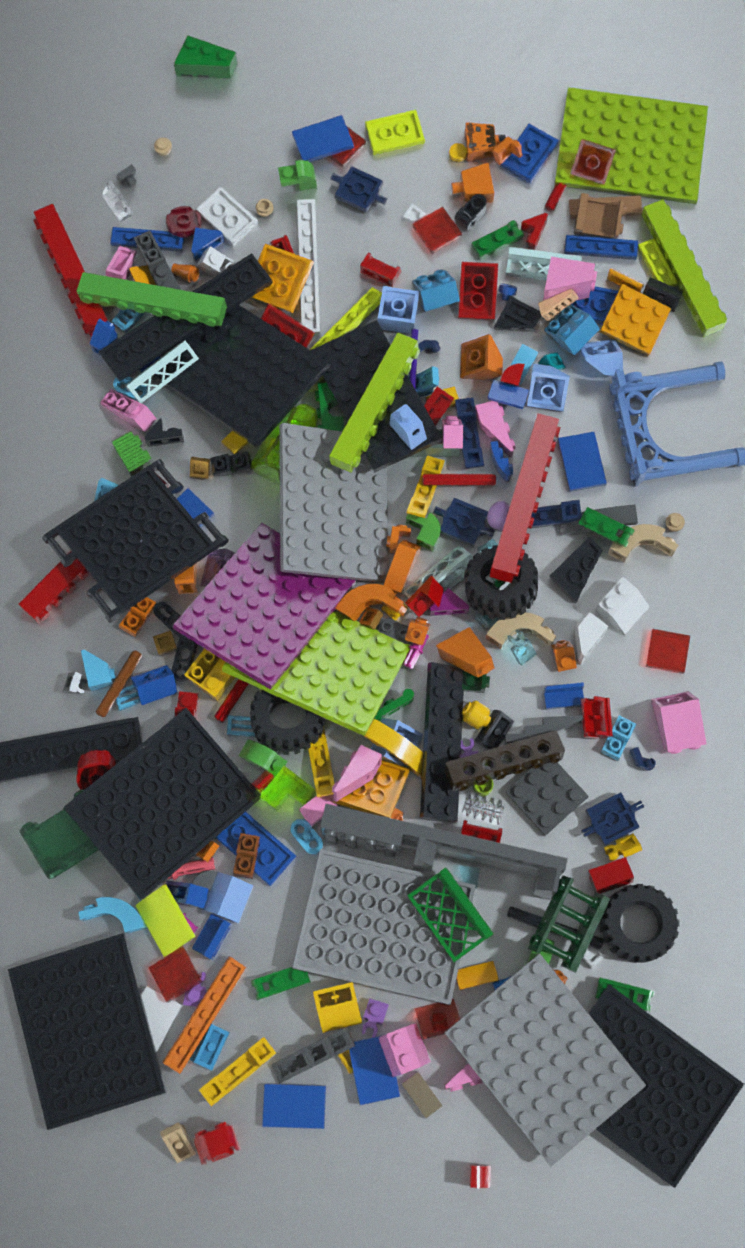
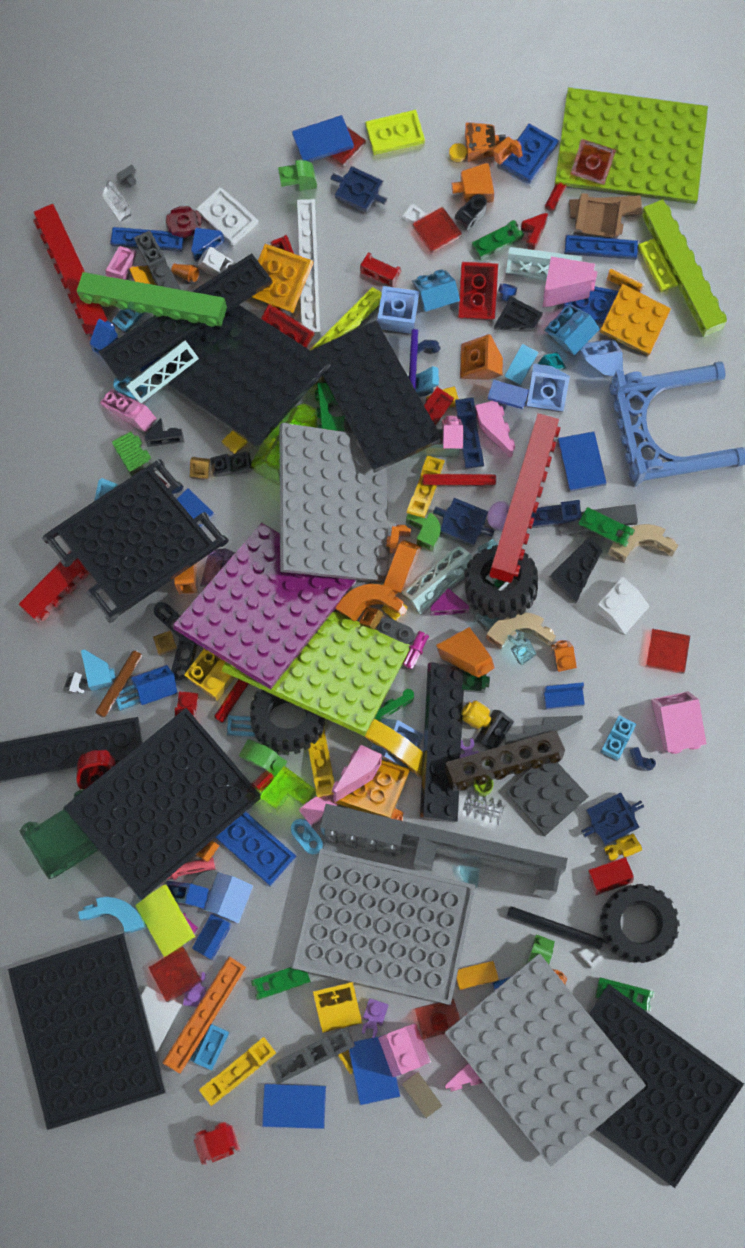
(137, 616): orange slope -> none
(163, 146): tan plate -> none
(178, 1142): tan slope -> none
(205, 58): green wedge -> none
(246, 855): dark orange slope -> none
(264, 207): tan plate -> none
(374, 403): lime brick -> none
(405, 423): light blue torso -> none
(417, 630): orange bracket -> none
(425, 596): red slope -> none
(464, 903): green fence -> none
(480, 1176): brick -> none
(481, 832): red hinge -> none
(501, 464): blue slope -> none
(513, 374): red brick -> none
(554, 305): light nougat slope -> none
(585, 931): dark green fence -> none
(587, 635): white slope -> none
(596, 717): red hinge -> none
(663, 293): black slope -> none
(675, 522): tan plate -> none

